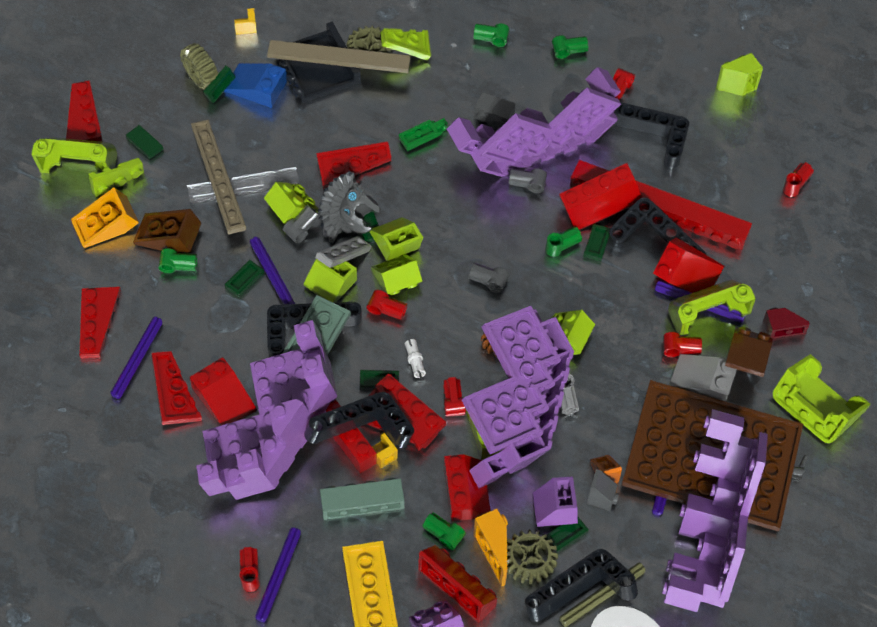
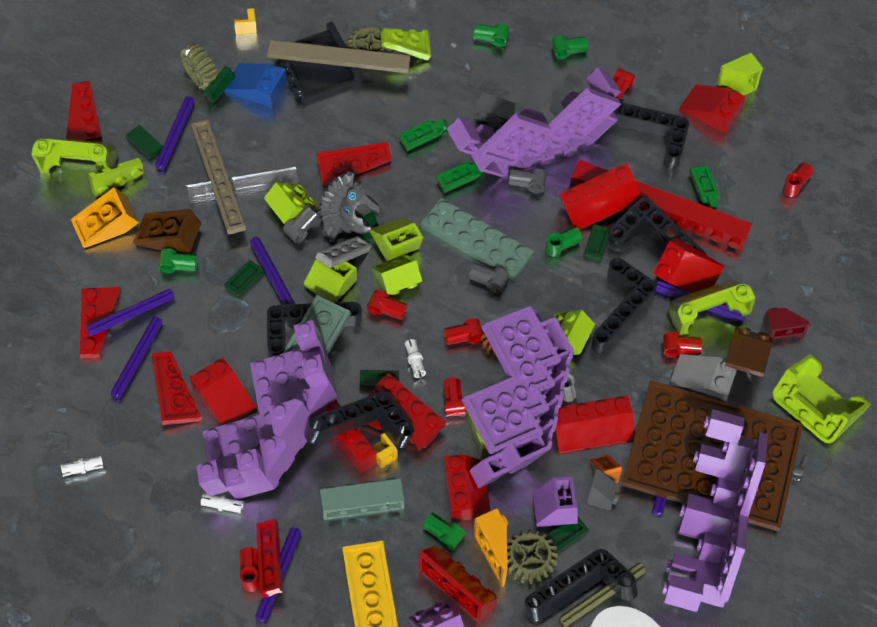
(82, 465): none -> white pin
(129, 312): none -> dark purple axle
(174, 133): none -> dark purple axle
(222, 503): none -> white pin
(269, 558): none -> red plate
(458, 176): none -> green hinge
(468, 331): none -> red piece
(476, 238): none -> sand green plate
(594, 424): none -> red slope
(626, 307): none -> black beam
(705, 185): none -> green hinge
(714, 105): none -> red slope

